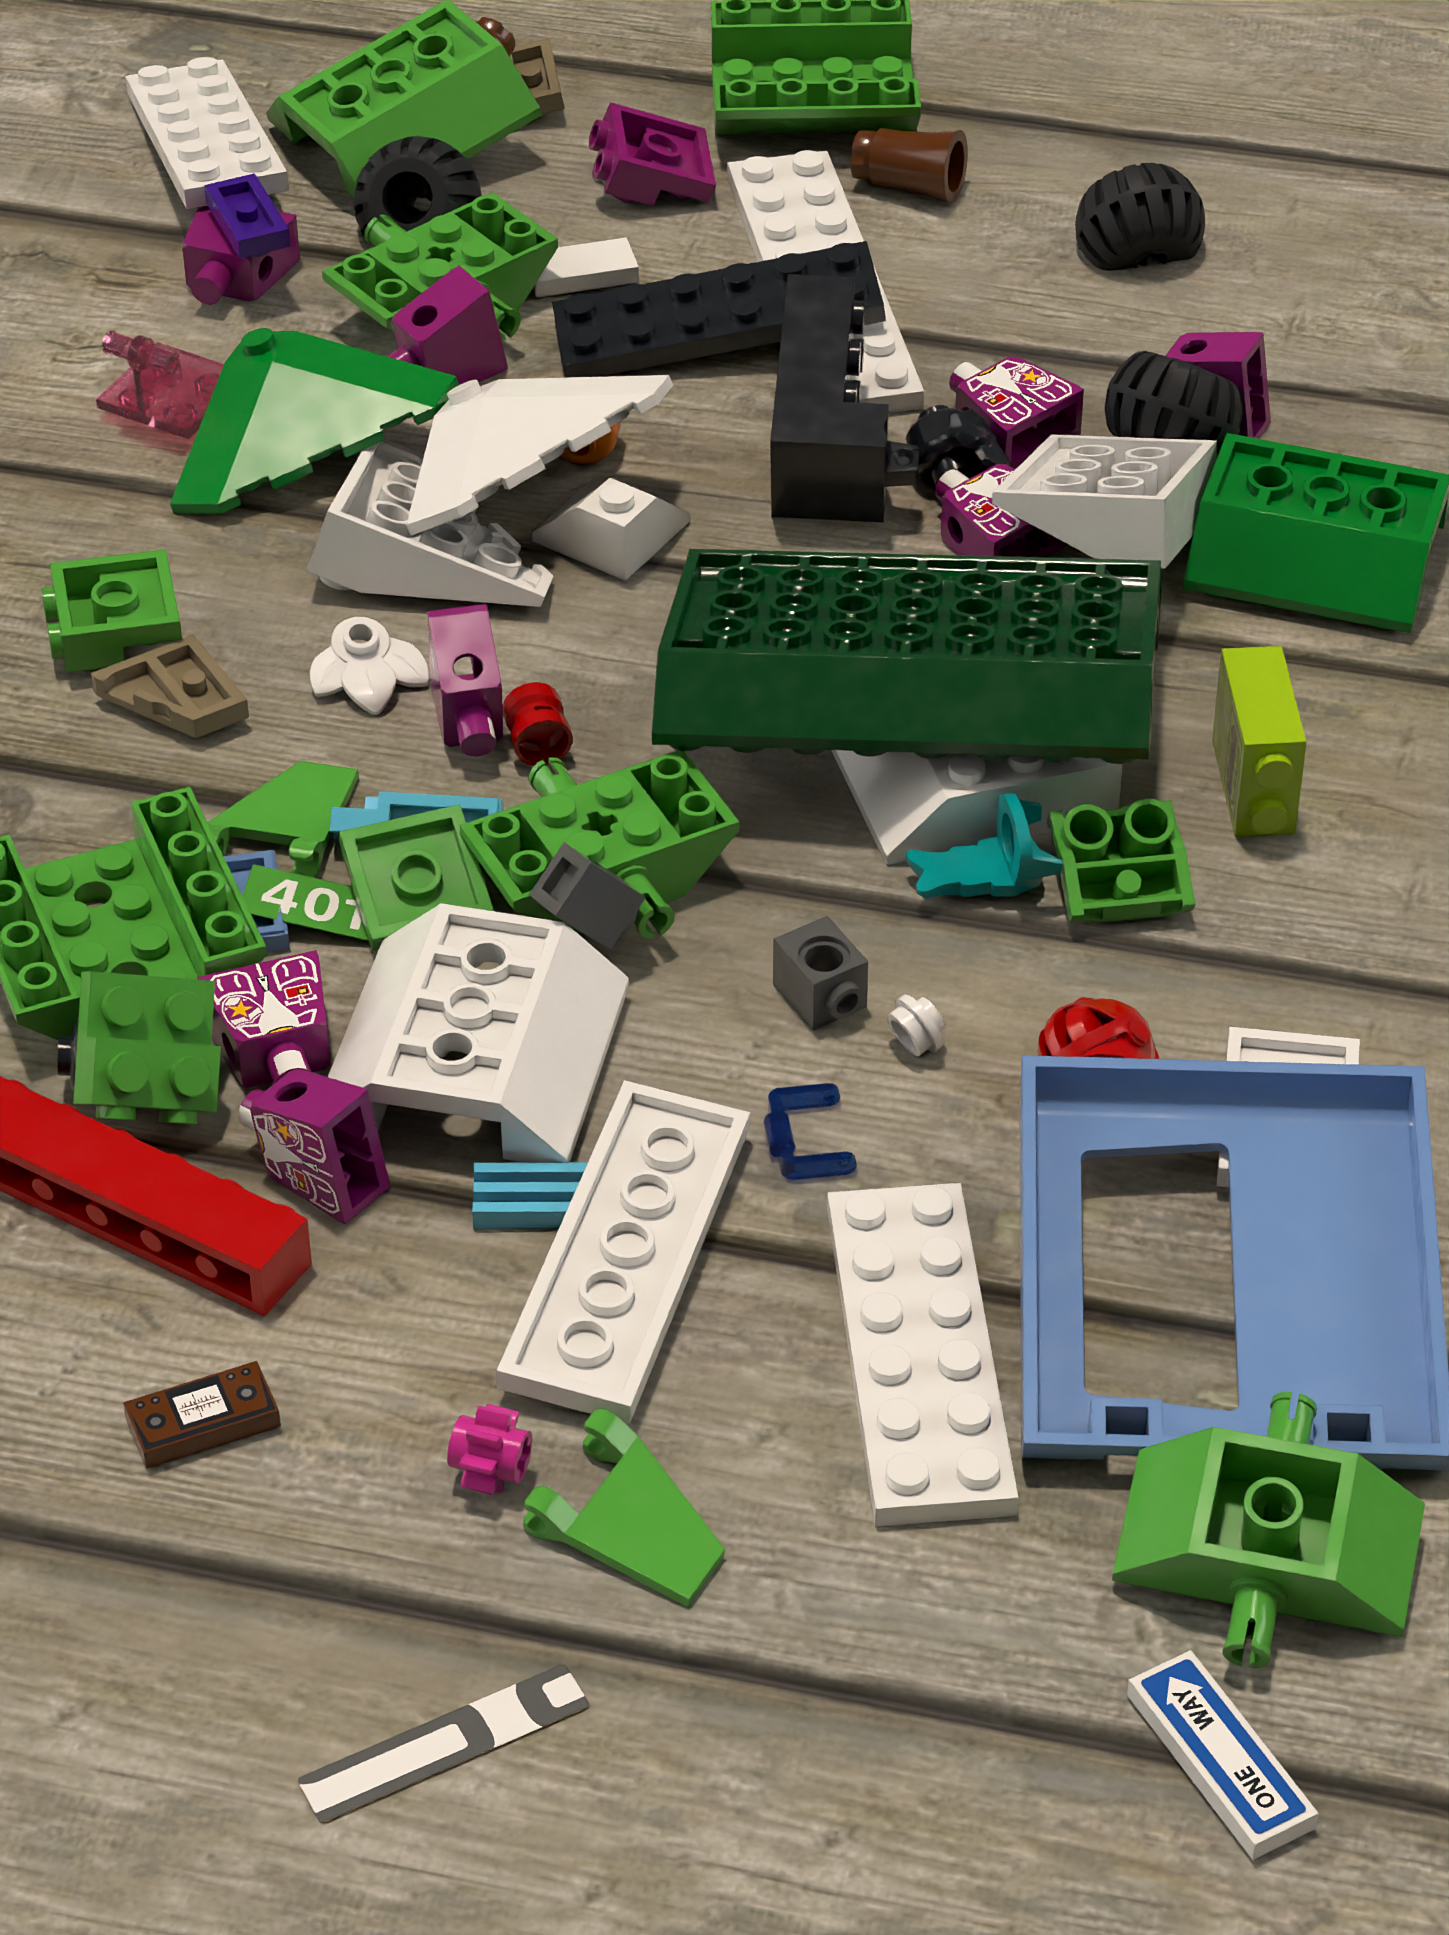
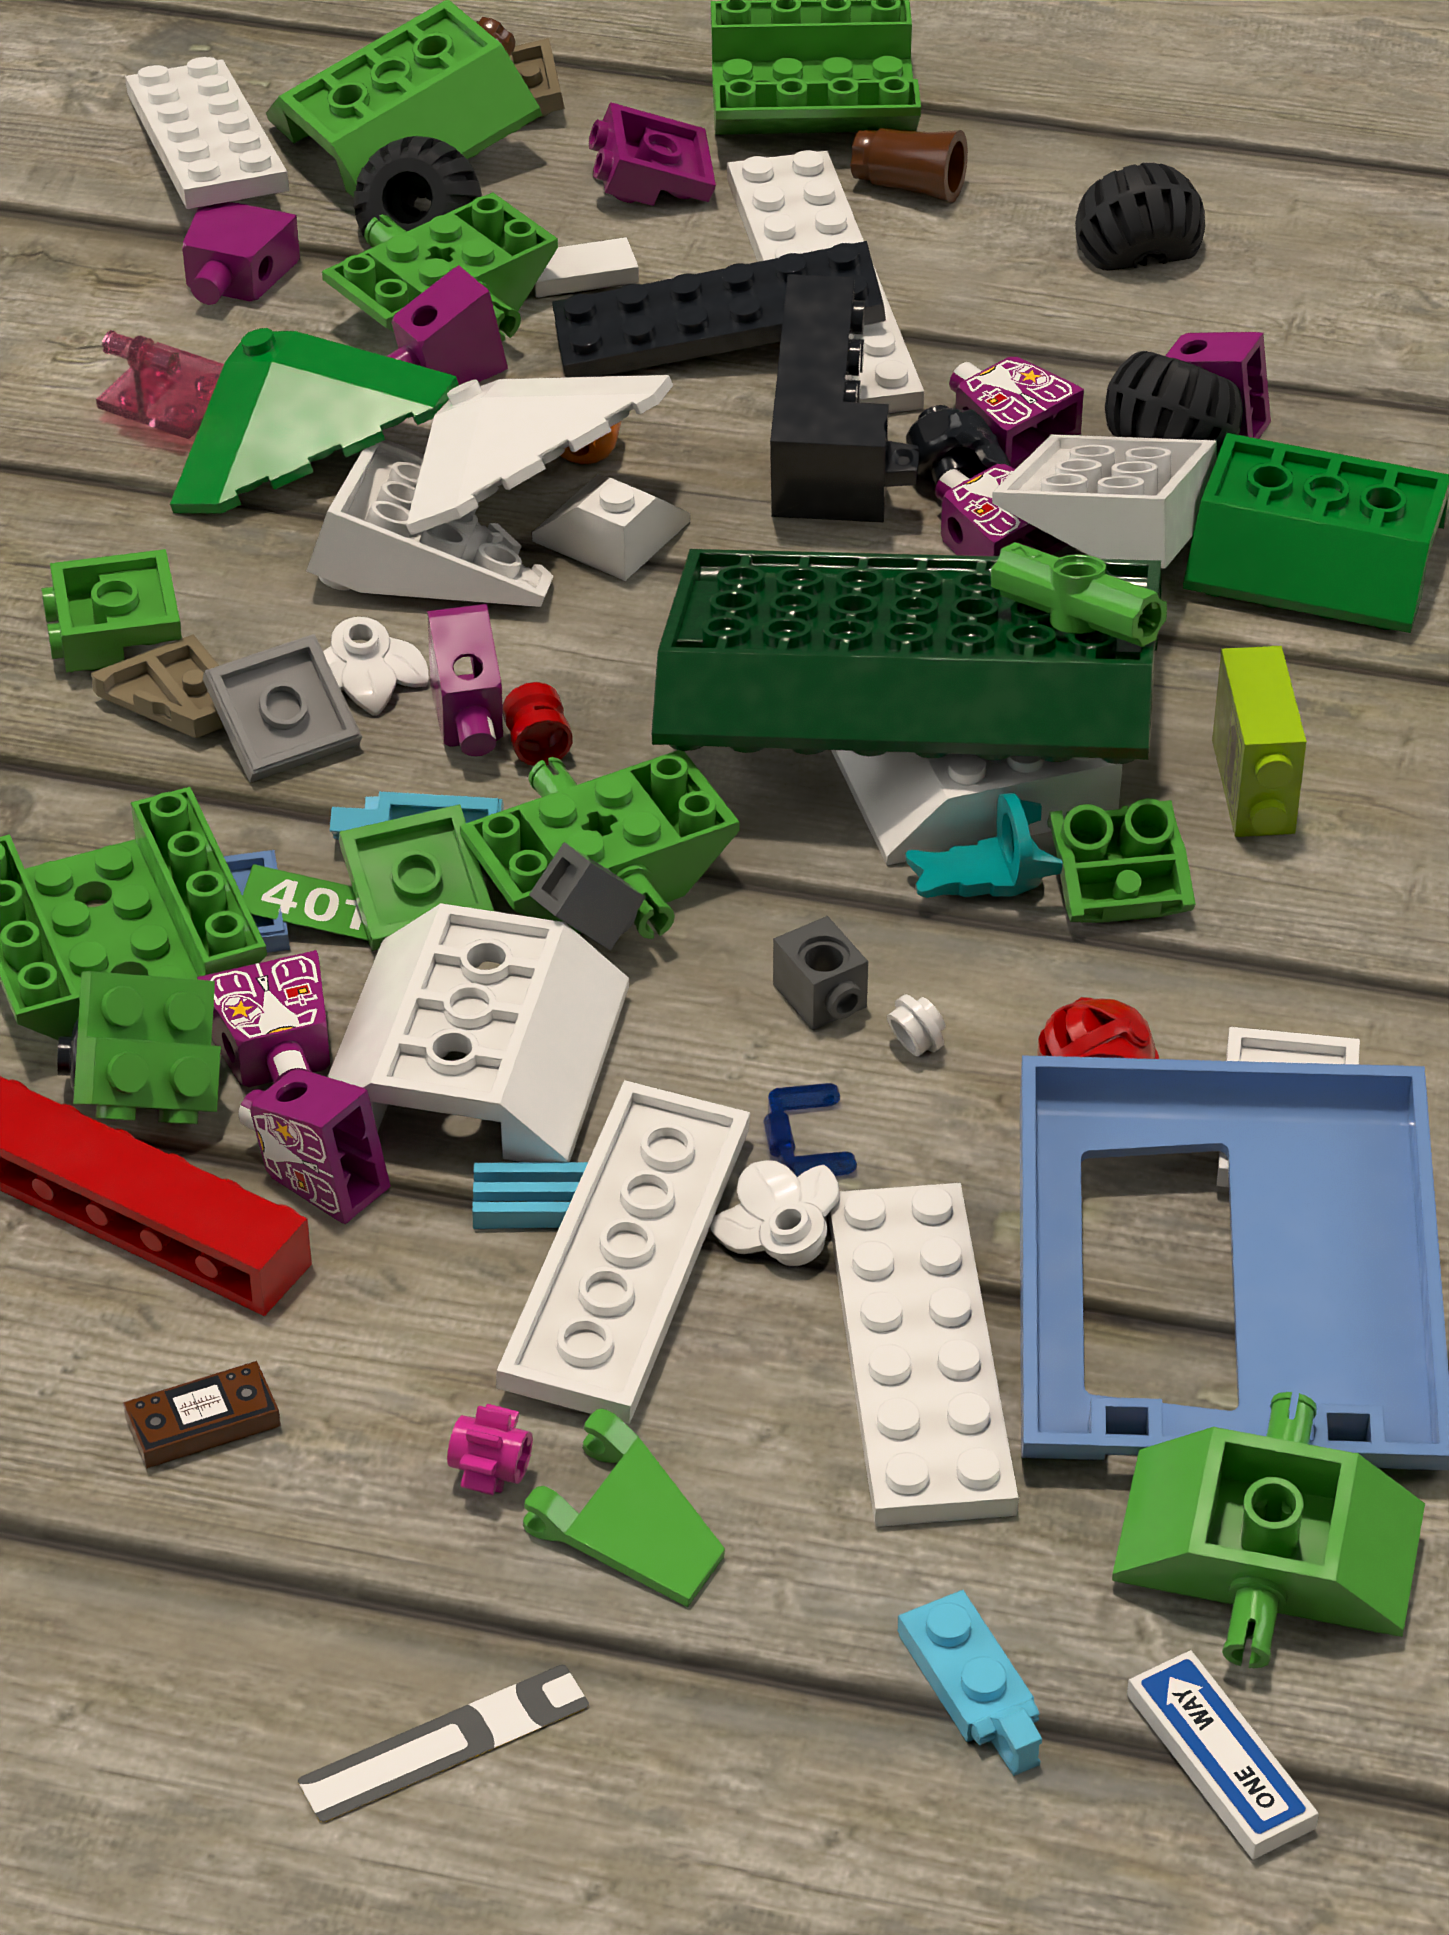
(247, 216): dark purple plate -> none
(282, 708): none -> light grey plate
(291, 812): bright green flag -> none
(779, 1212): none -> white plate
(973, 1678): none -> medium azure hinge
(1079, 594): none -> bright green piece

